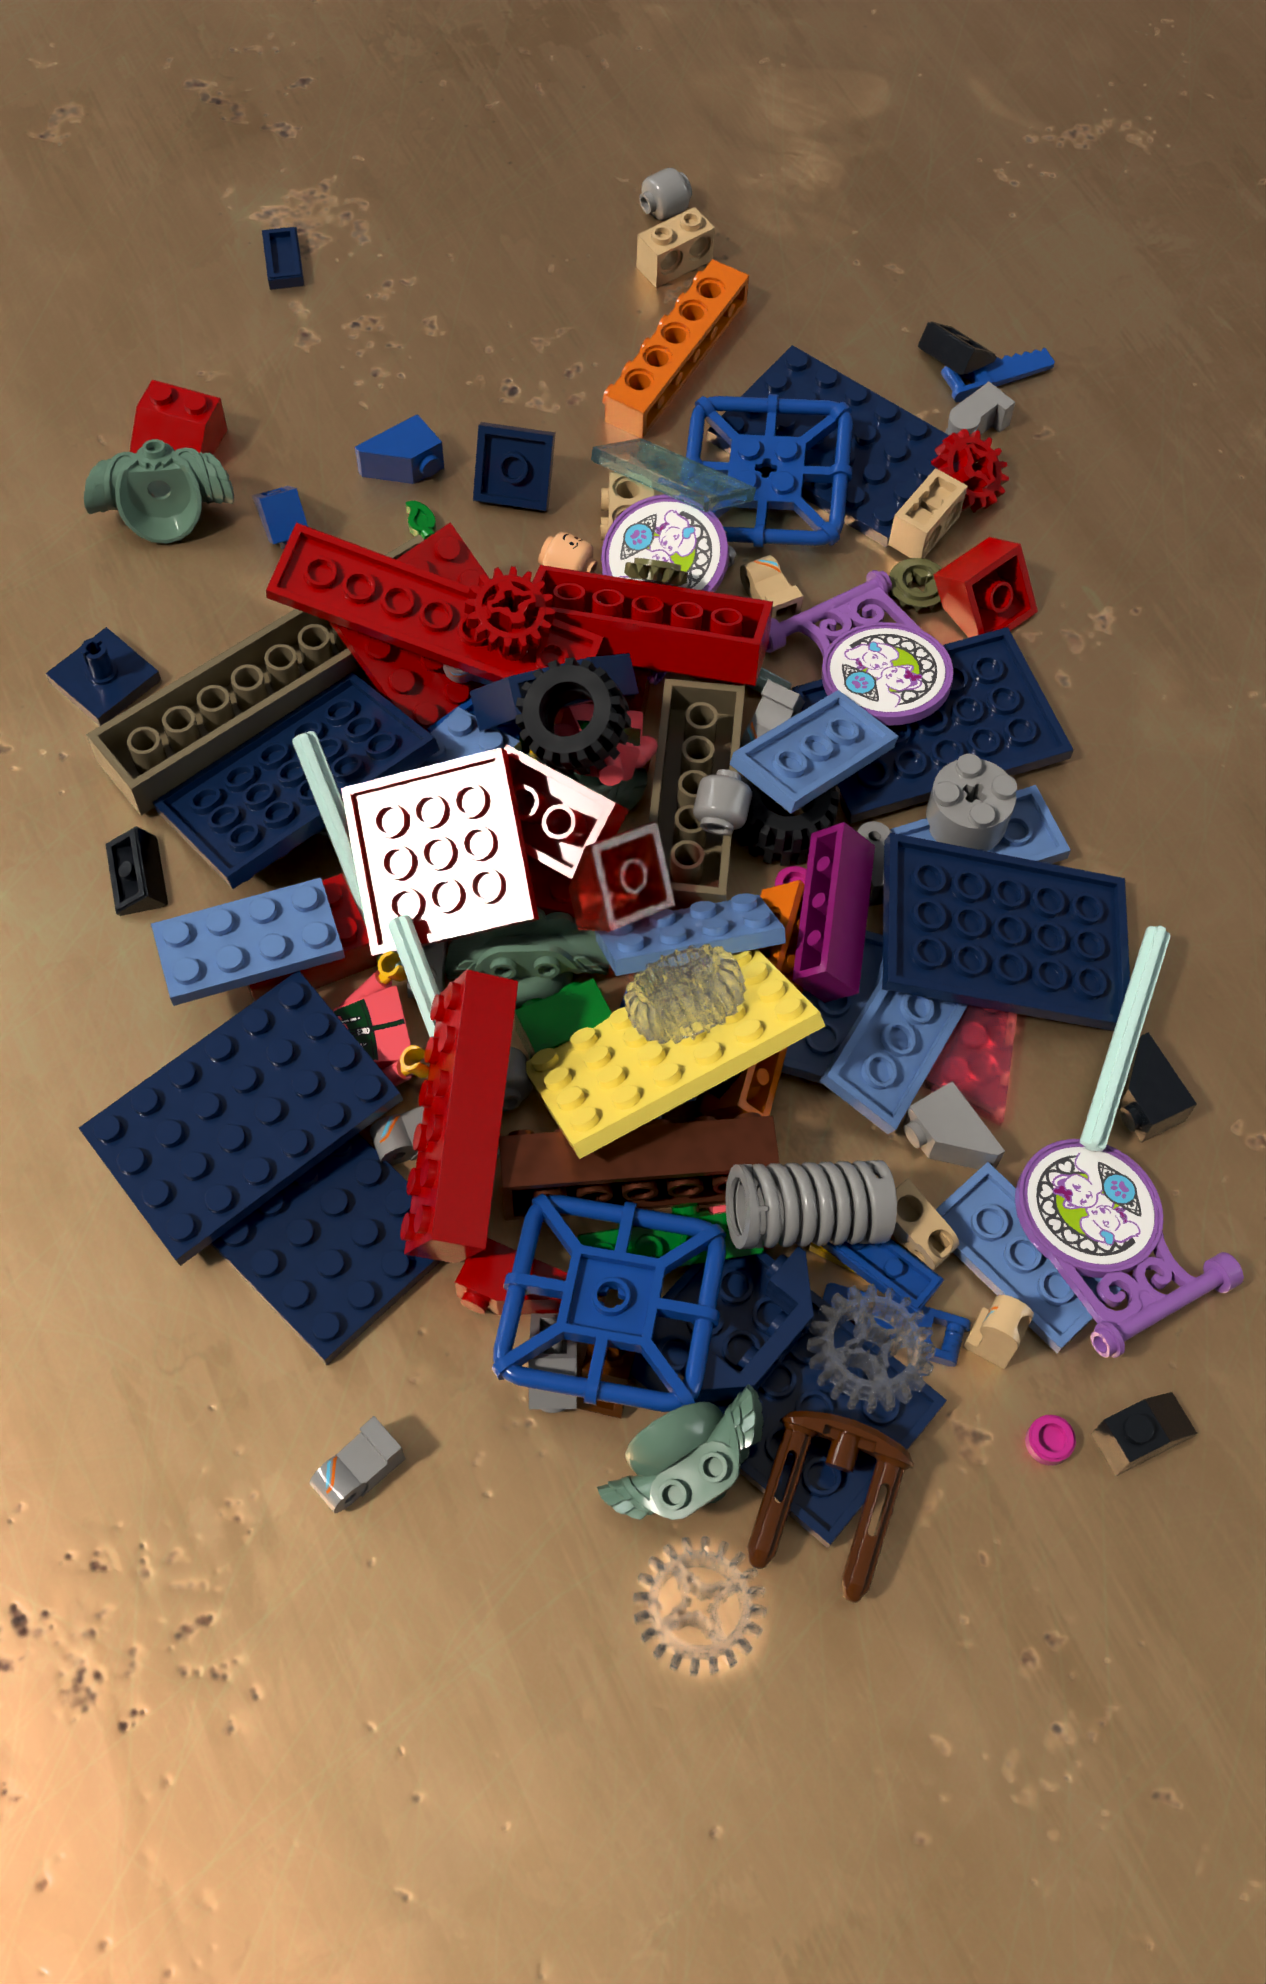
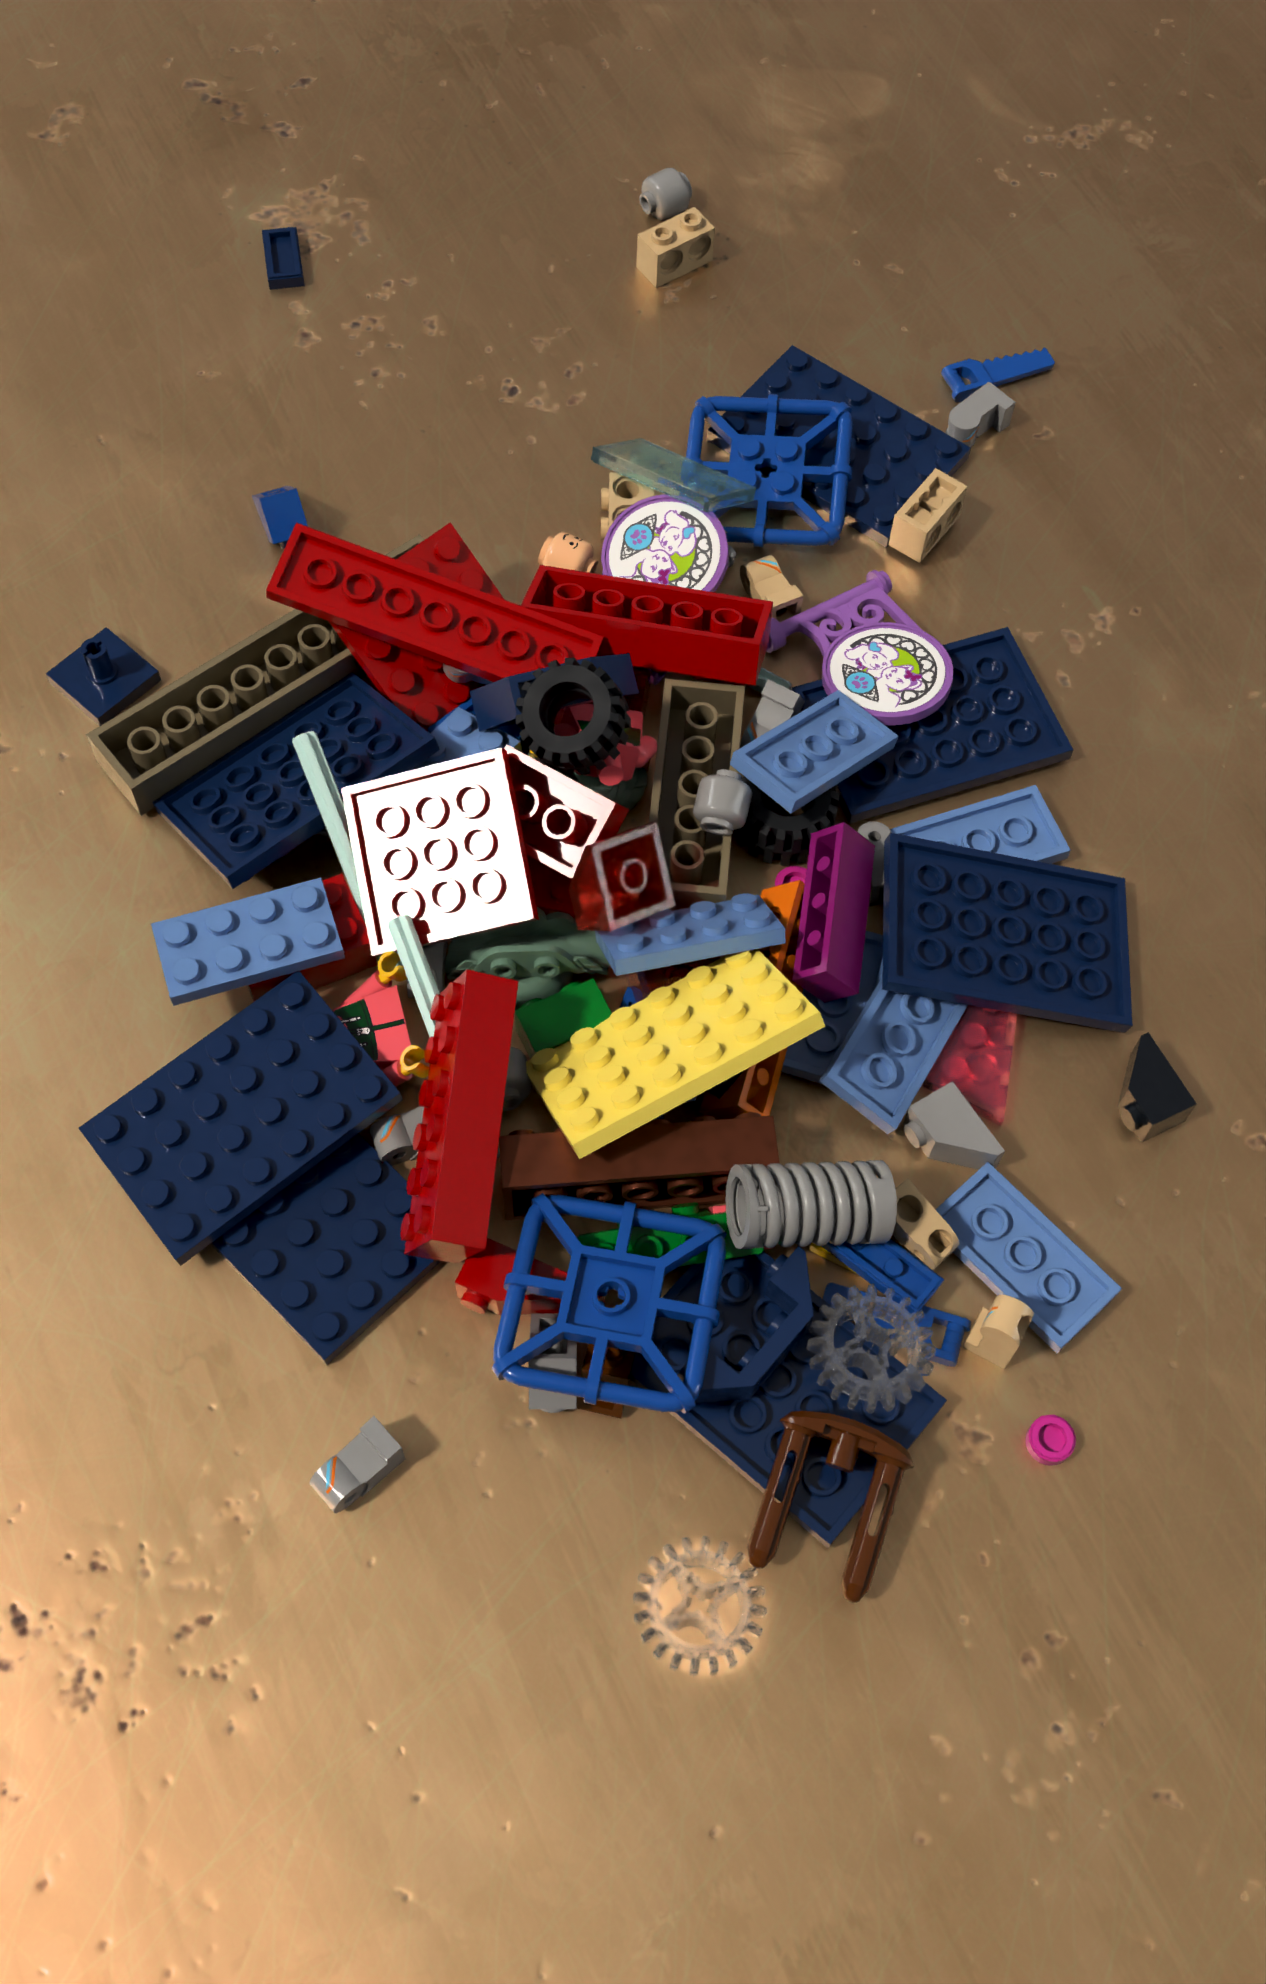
(136, 872): black slope -> none
(158, 489): sand green piece -> none
(178, 418): red slope -> none
(401, 453): blue slope -> none
(420, 519): green piece -> none
(505, 616): red gear -> none
(513, 466): dark blue tile -> none
(656, 572): olive gear -> none
(675, 348): orange brick -> none
(685, 994): clear gear -> none
(686, 1458): sand green piece -> none
(918, 571): olive gear -> none
(954, 348): black slope -> none
(971, 803): light grey brick -> none
(973, 464): red gear -> none
(987, 588): red slope -> none
(1101, 1220): piece -> none
(1125, 1039): light aqua axle -> none
(1142, 1432): black slope -> none

